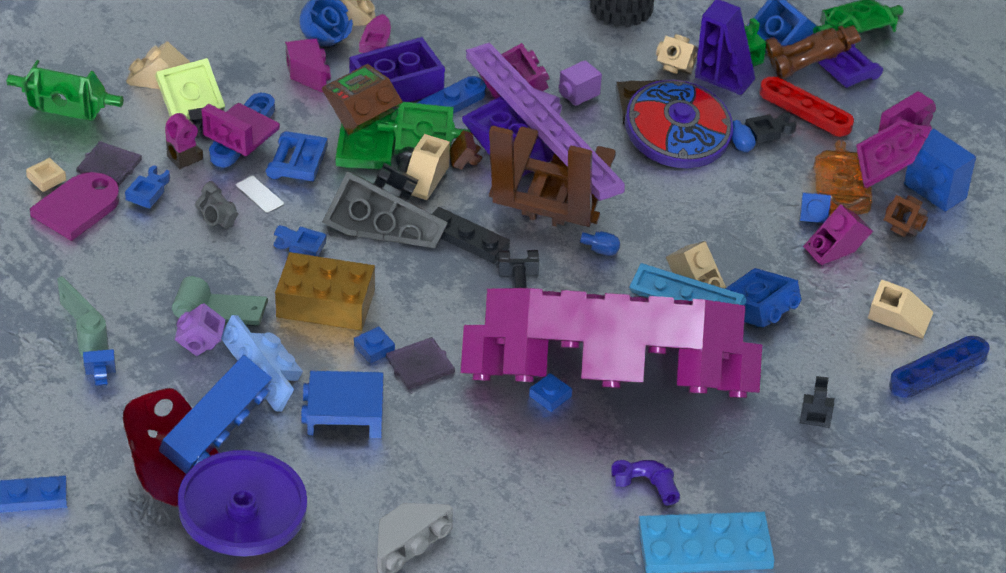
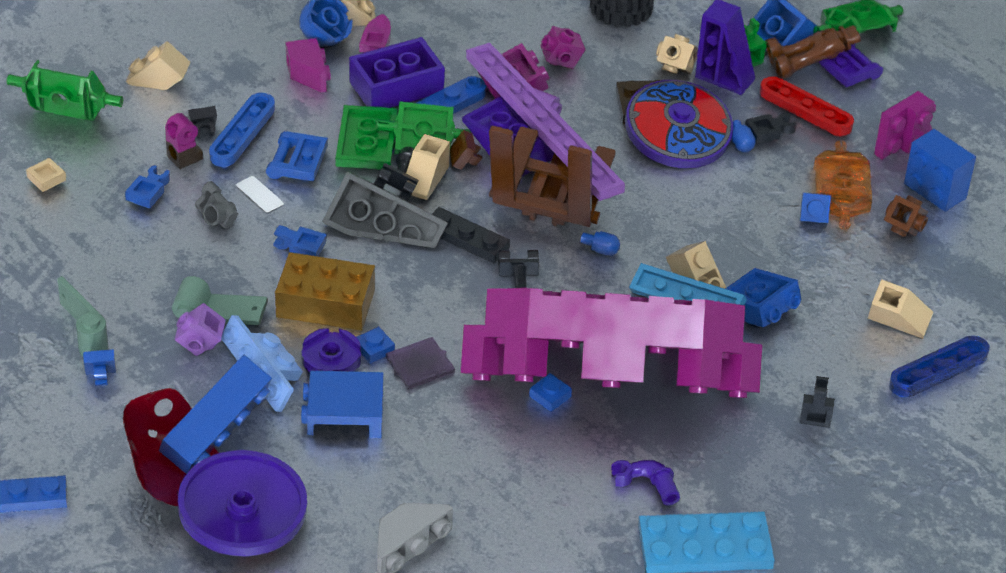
(77, 204): magenta tile -> none
(110, 161): clear purple piece -> none
(189, 87): yellowish green tile -> none
(238, 128): magenta bracket -> none
(322, 341): none -> dark purple plate
(362, 98): reddish brown slope -> none
(562, 47): none -> magenta brick
(580, 83): medium lavender brick -> none
(838, 236): magenta slope -> none
(890, 150): magenta tile -> none

